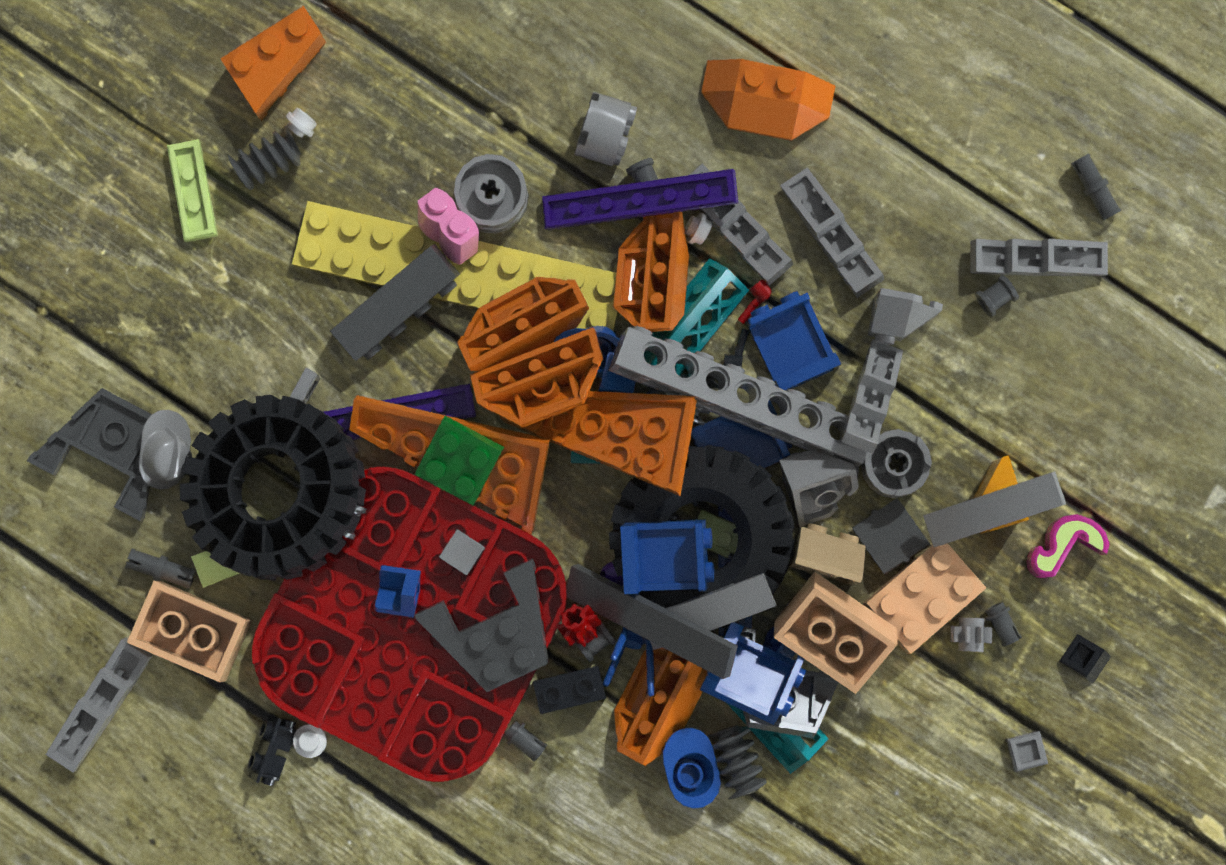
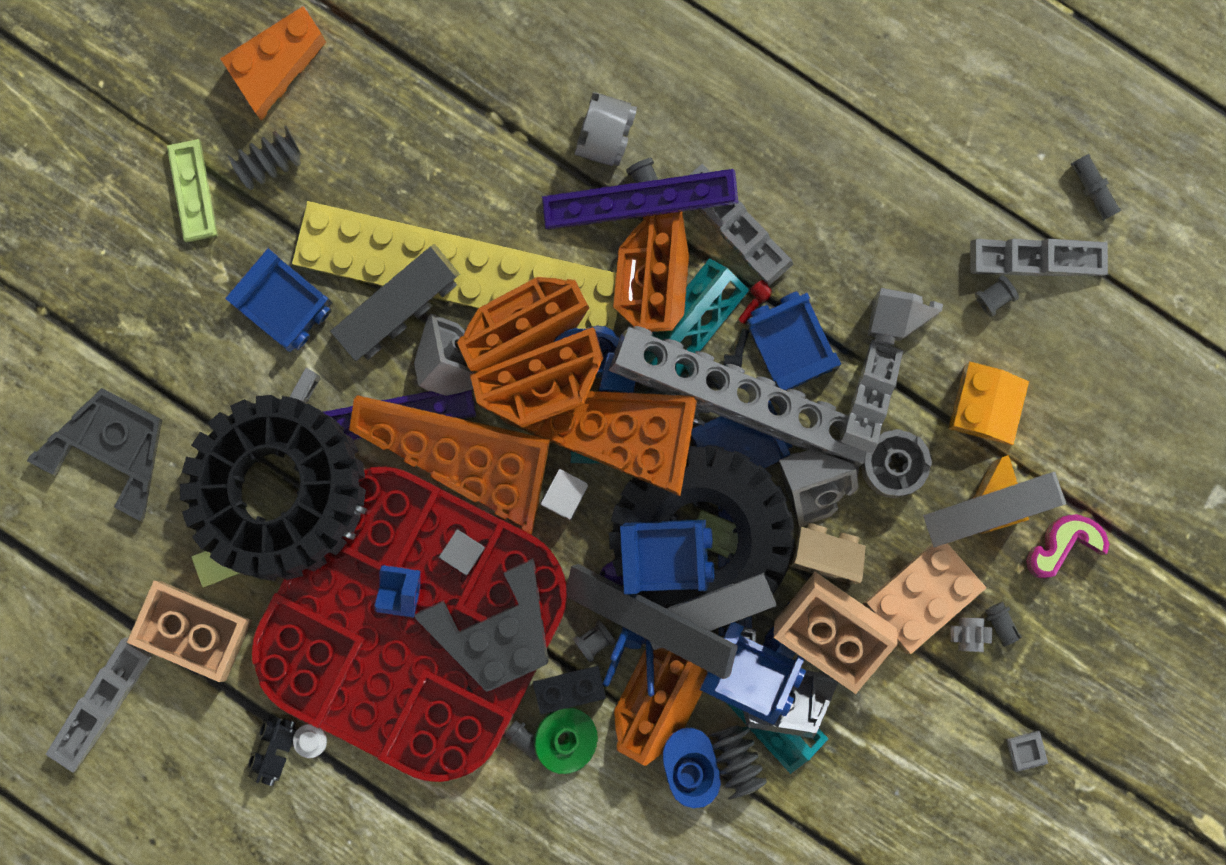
(160, 568): dark grey pin -> none
(164, 449): light grey piece -> none
(280, 301): none -> blue panel
(300, 123): white plate -> none
(439, 359): none -> light grey slope
(448, 226): bright pink brick -> none
(459, 460): green plate -> none
(491, 174): light grey wheel -> none
(564, 494): none -> white panel
(576, 748): none -> green dish
(579, 625): red gear -> none
(698, 229): white plate -> none
(766, 97): orange wedge -> none
(832, 232): light grey slope -> none
(891, 536): dark grey piece -> none
(988, 403): none -> light orange slope
(1085, 658): black slope -> none

